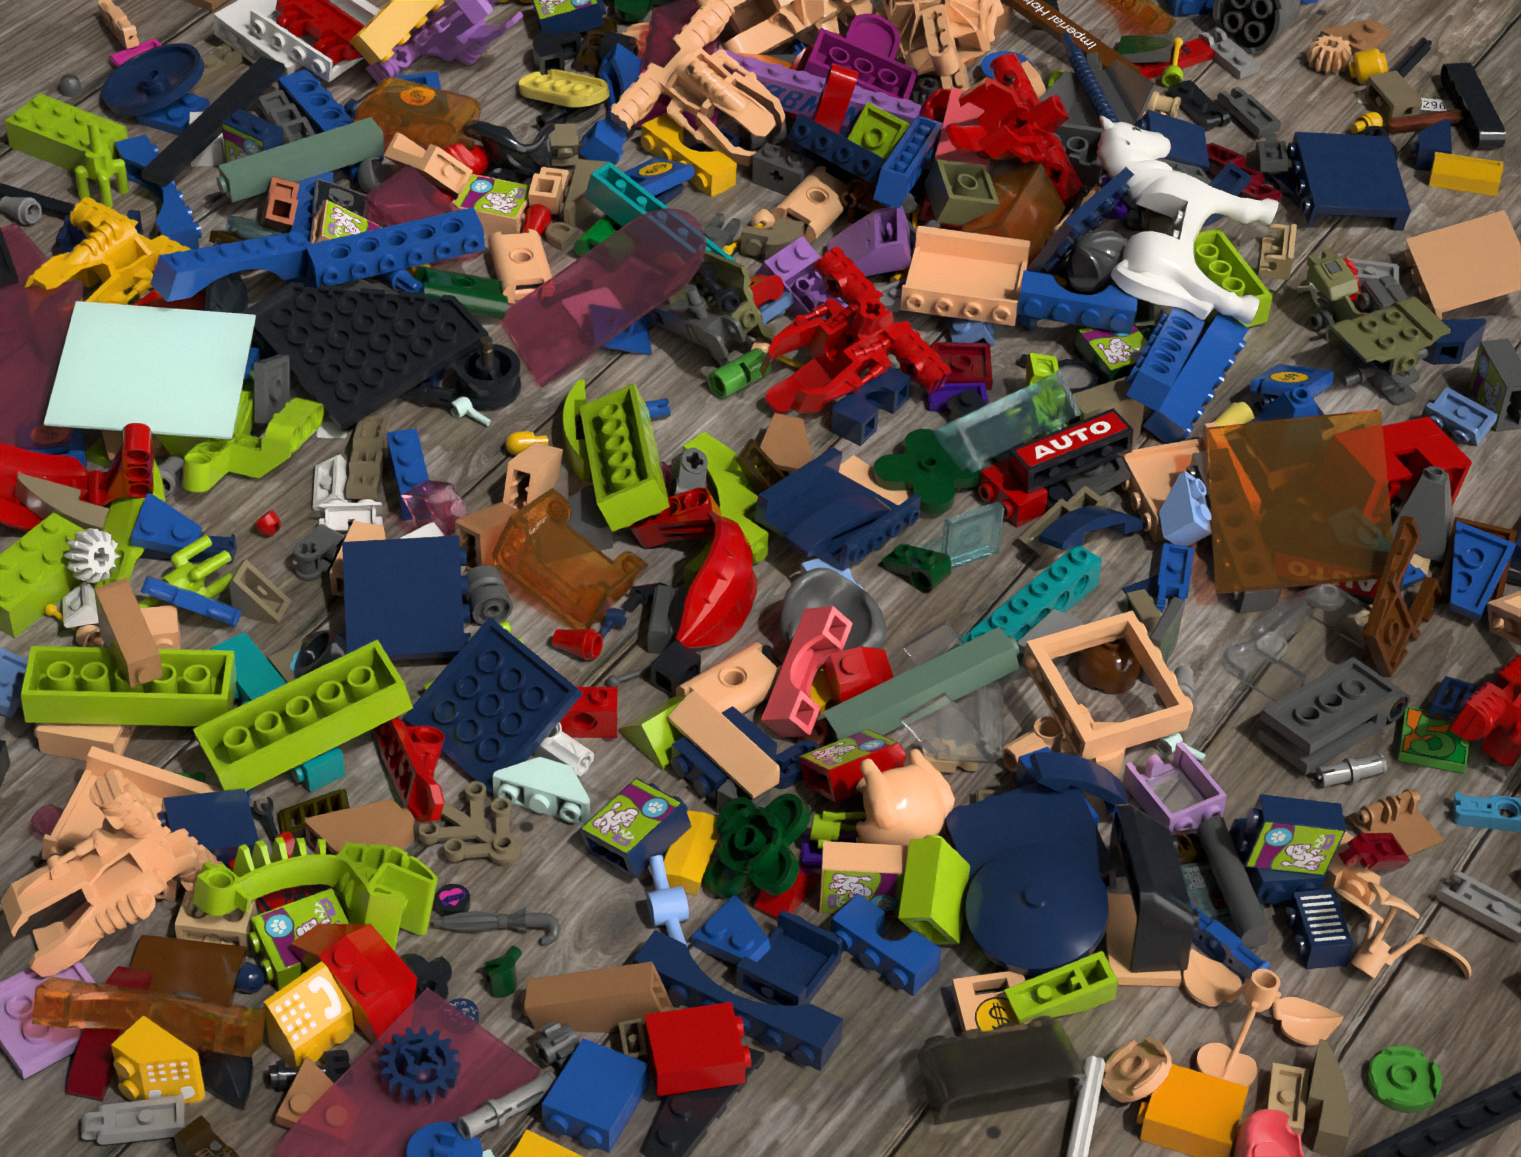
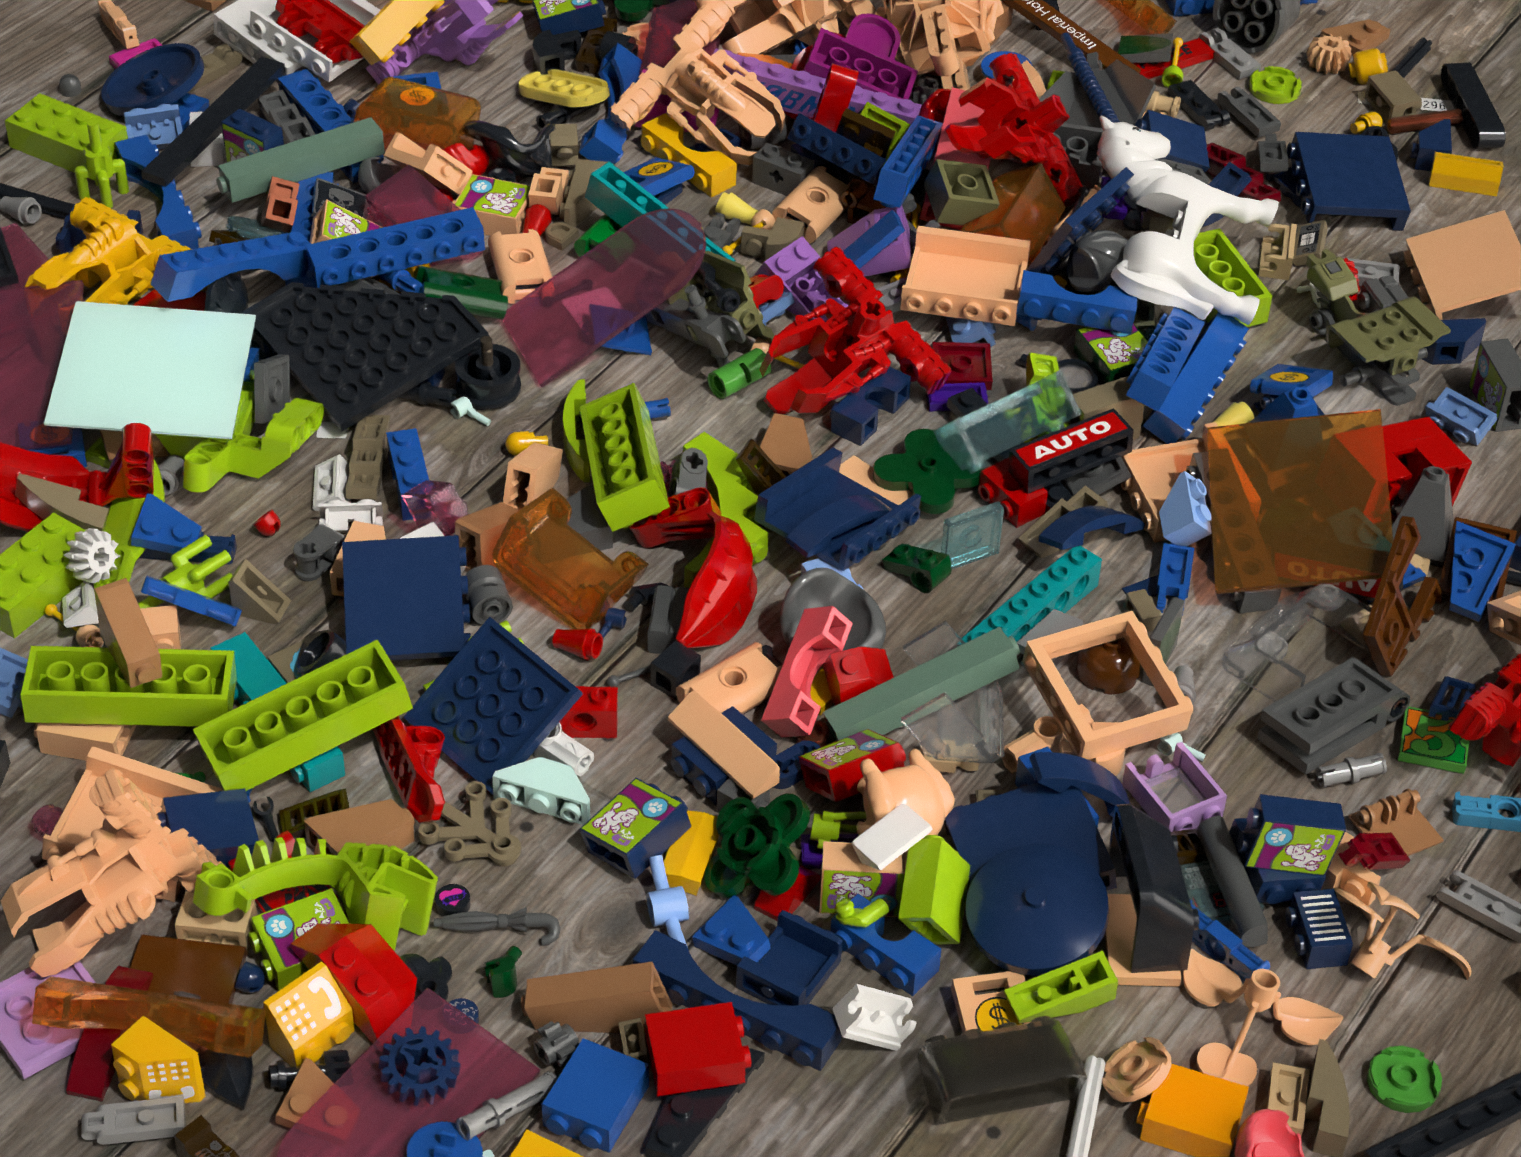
(158, 123): none -> medium blue bracket
(654, 733): lime slope -> none
(734, 207): none -> light yellow cone
(860, 917): none -> lime arm
(866, 132): none -> dark brown hinge
(874, 1017): none -> white hinge
(875, 239): none -> blue tile
(890, 837): none -> white slope
(1275, 85): none -> lime tile
(1309, 240): none -> tile

